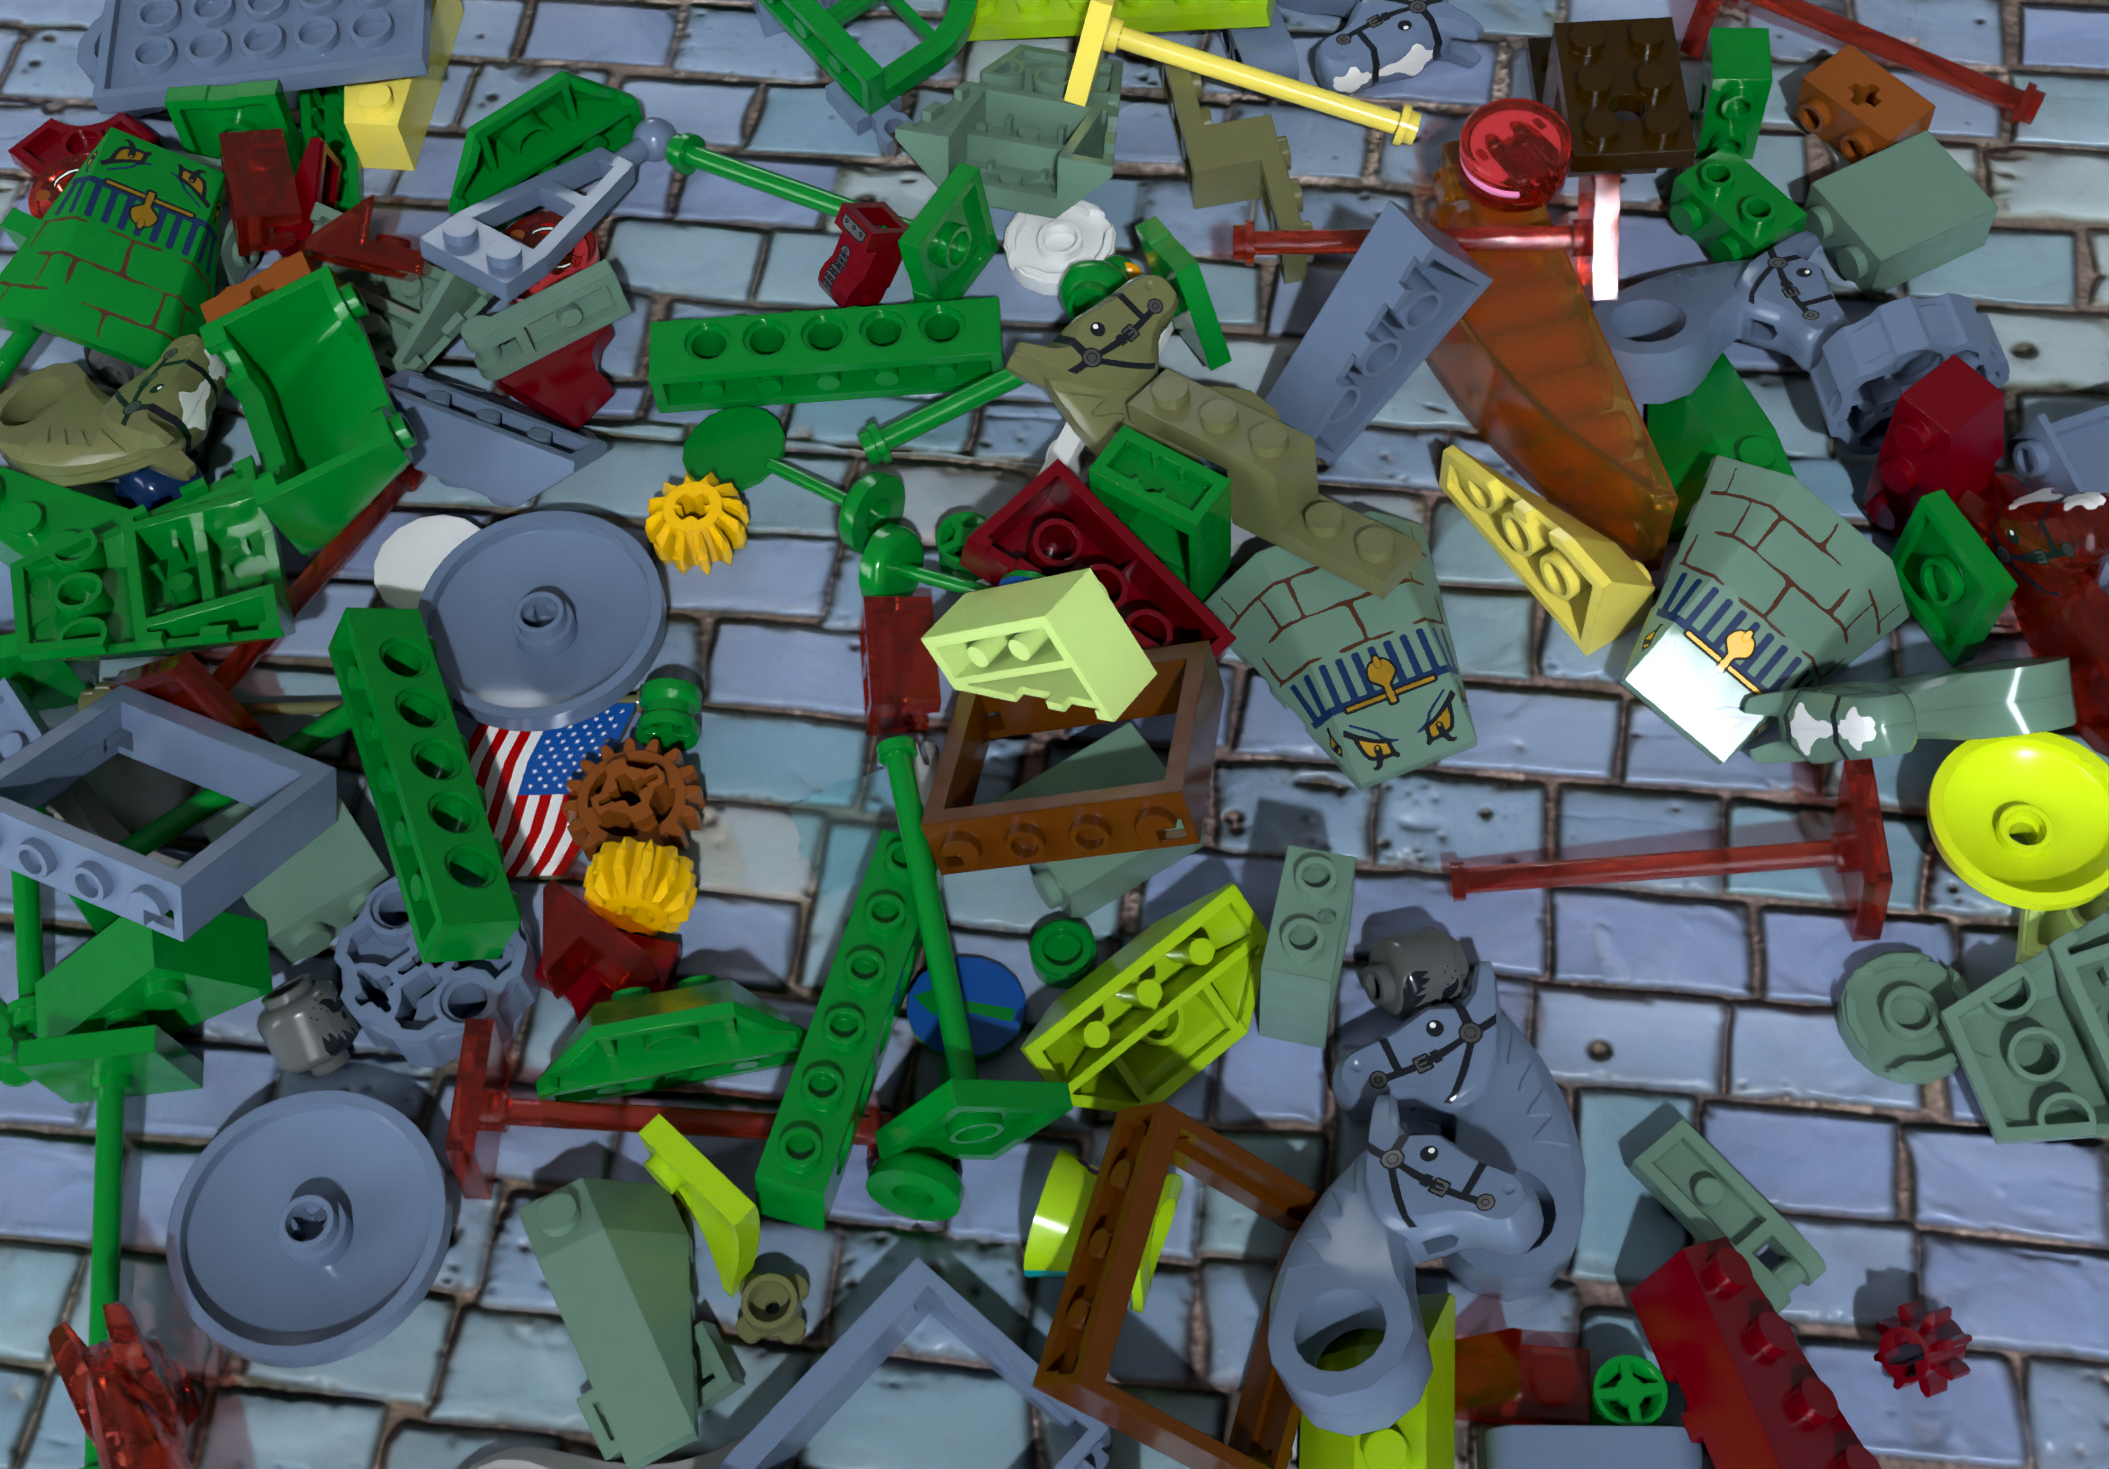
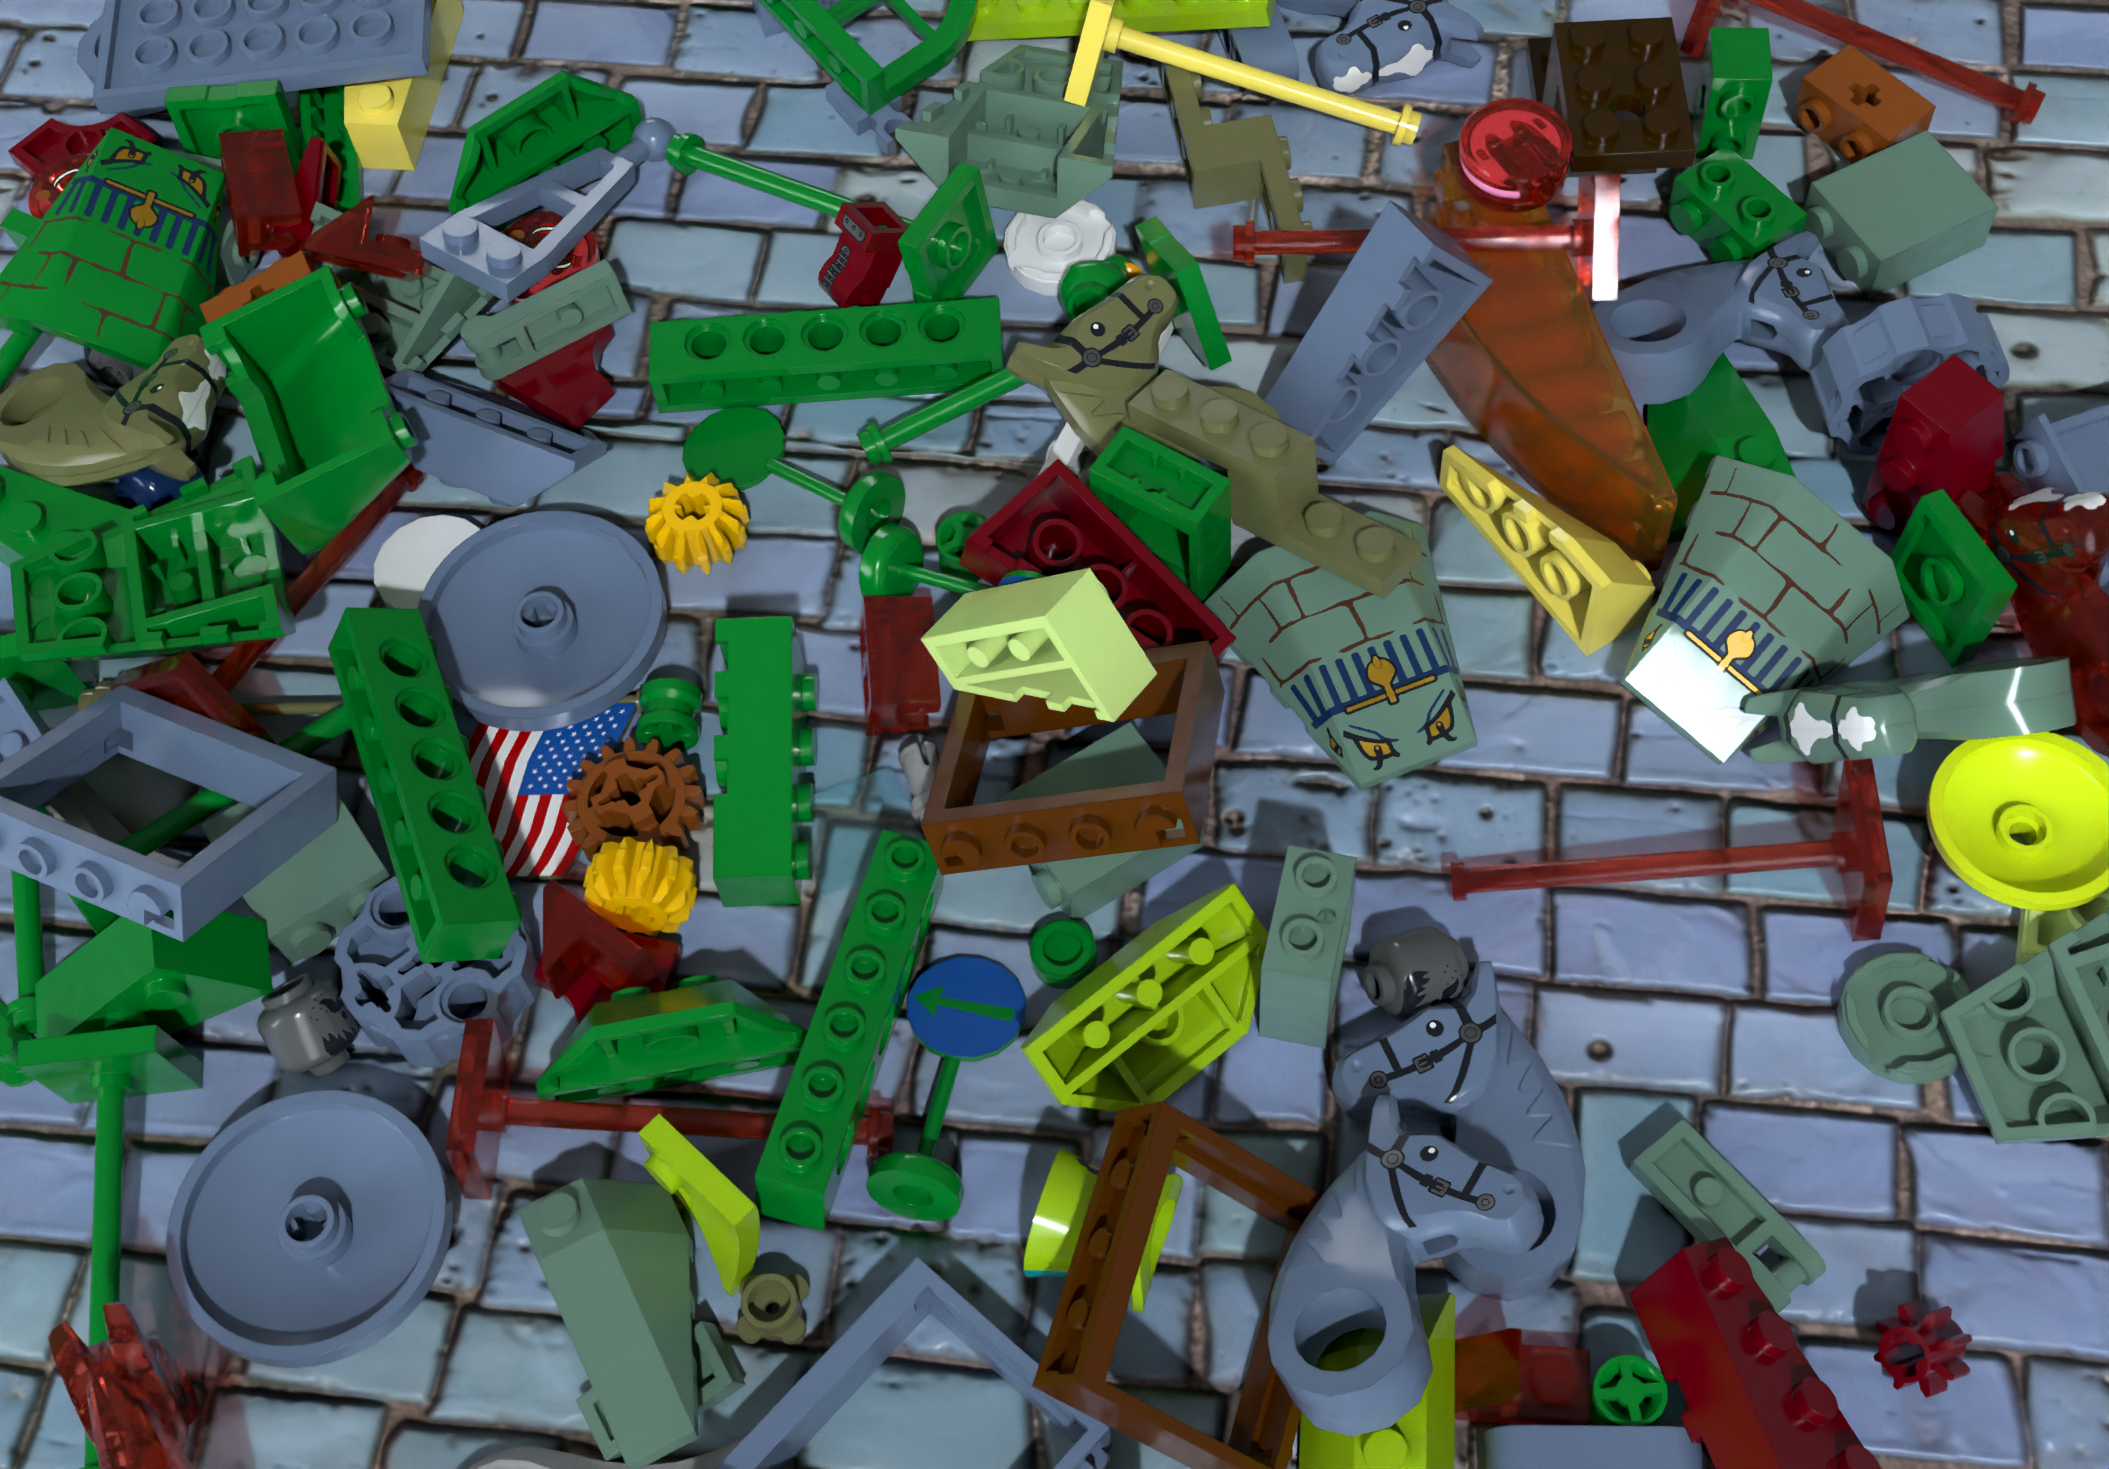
(763, 763): none -> green wedge
(965, 1114): green tile -> none

